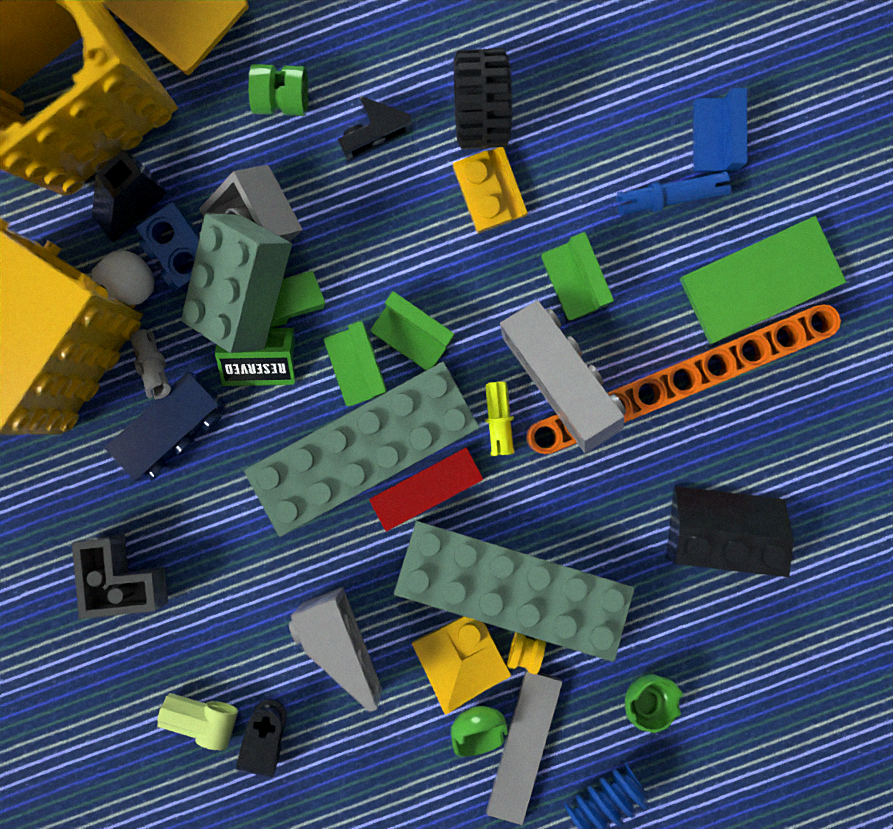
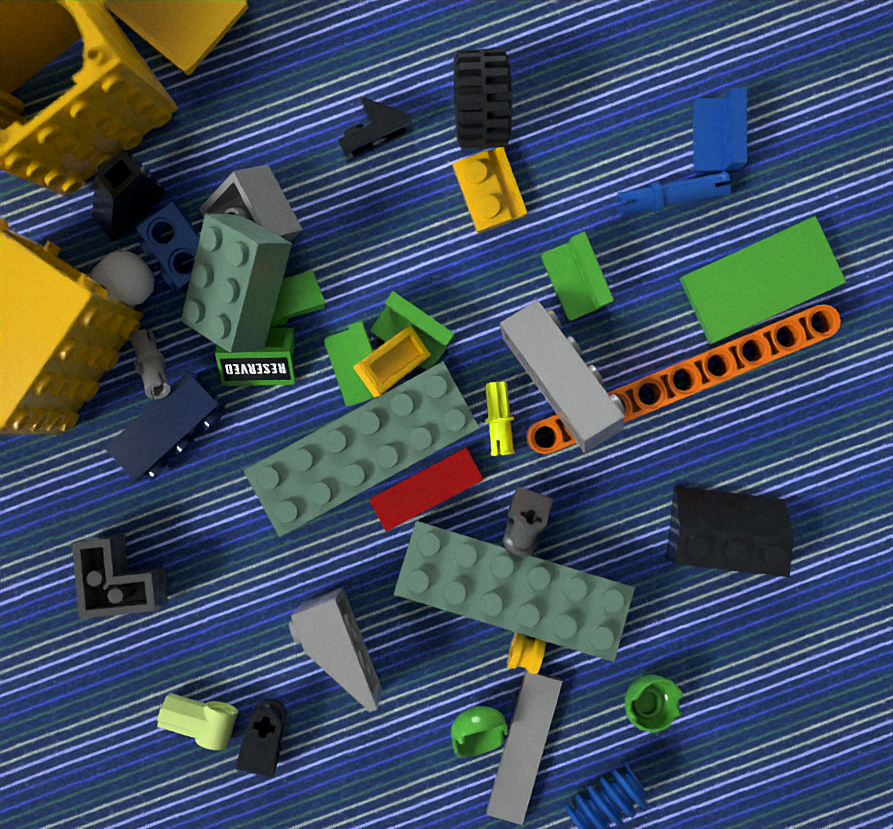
(278, 89): bright green wheel -> none
(392, 361): none -> yellow tile
(460, 661): yellow plate -> none
(526, 519): none -> dark grey piece

